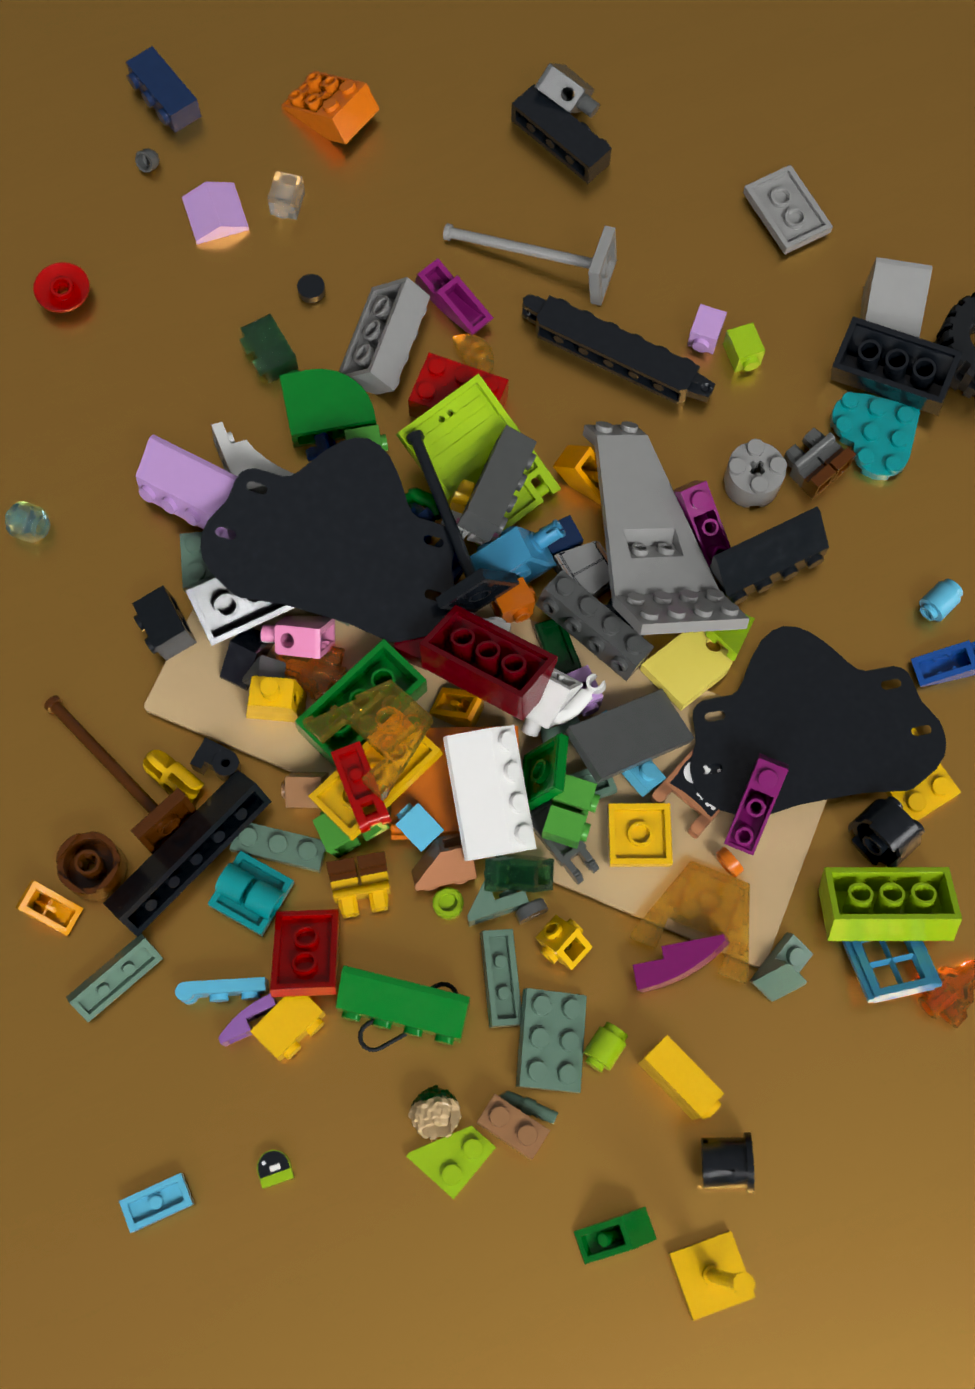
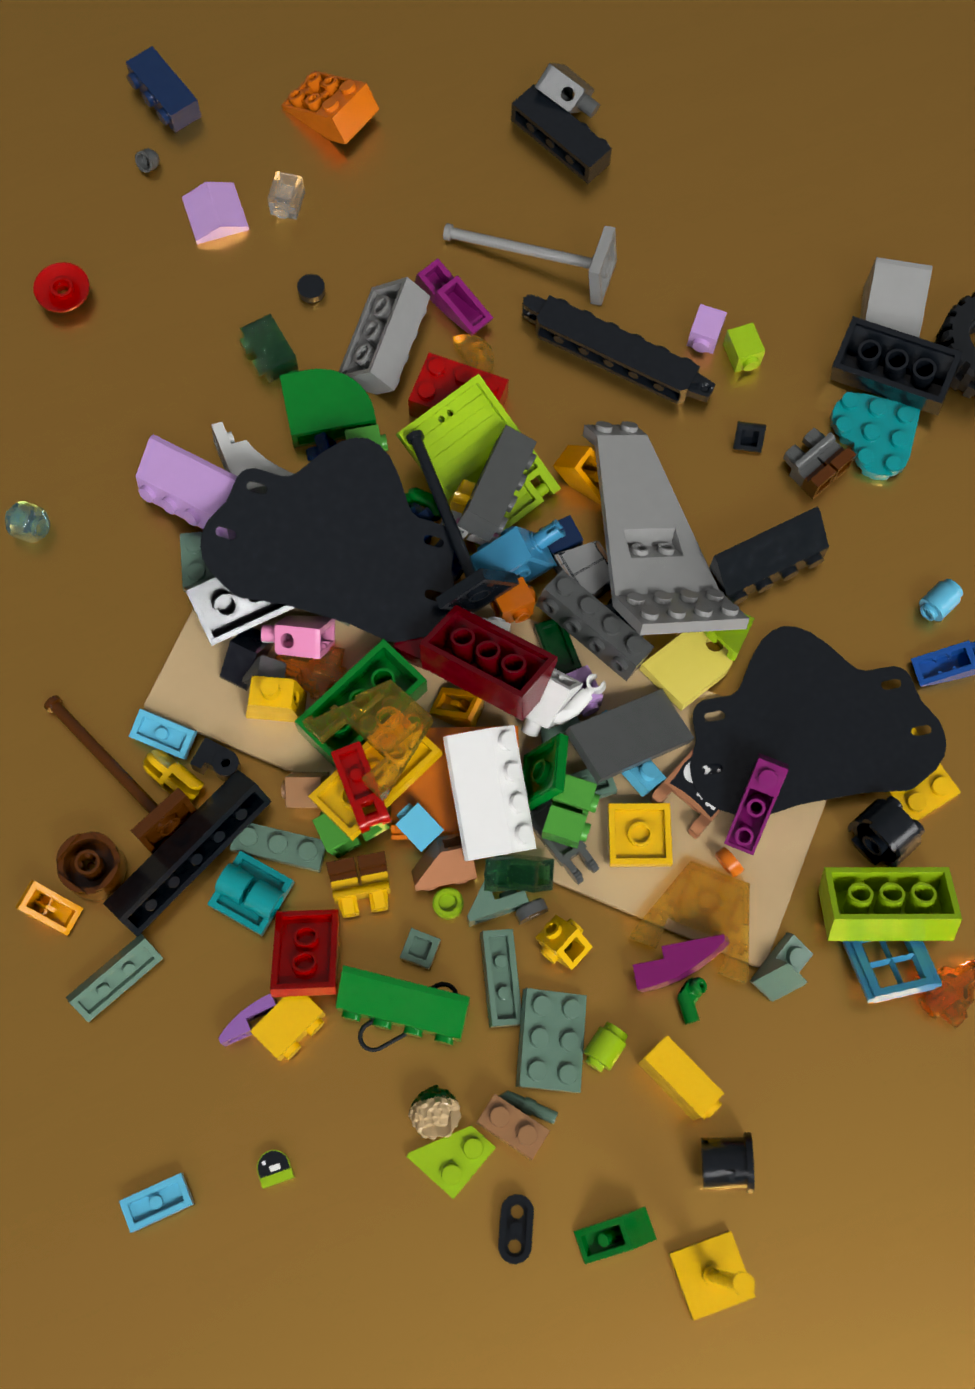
(163, 623): black brick -> none
(163, 734): none -> medium azure plate
(221, 989): medium azure plate -> none
(420, 949): none -> sand green plate
(518, 1229): none -> black plate
(689, 996): none -> green arm
(703, 518): magenta slope -> none
(749, 436): none -> black slope
(754, 474): light grey brick -> none
(787, 209): light grey plate -> none

